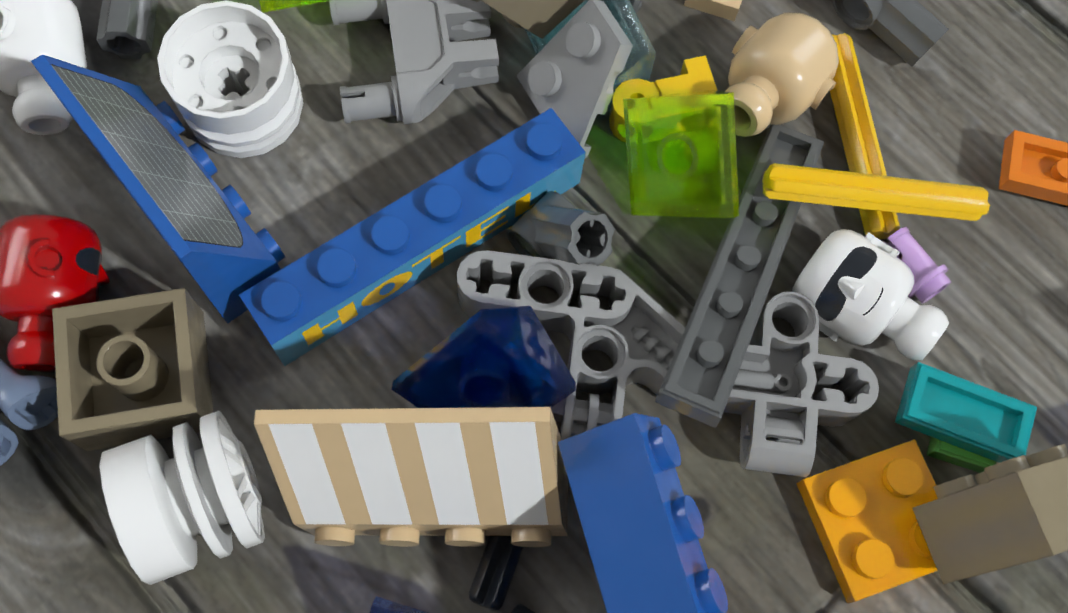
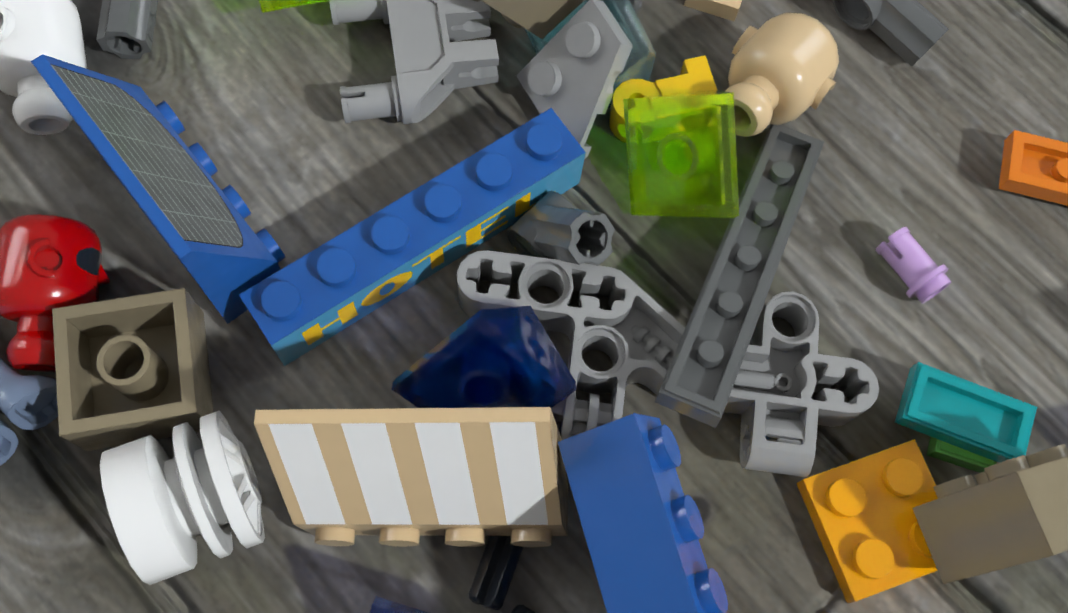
(227, 52): white wheel -> none
(858, 132): yellow axle -> none
(865, 292): white piece -> none
(874, 192): yellow axle -> none

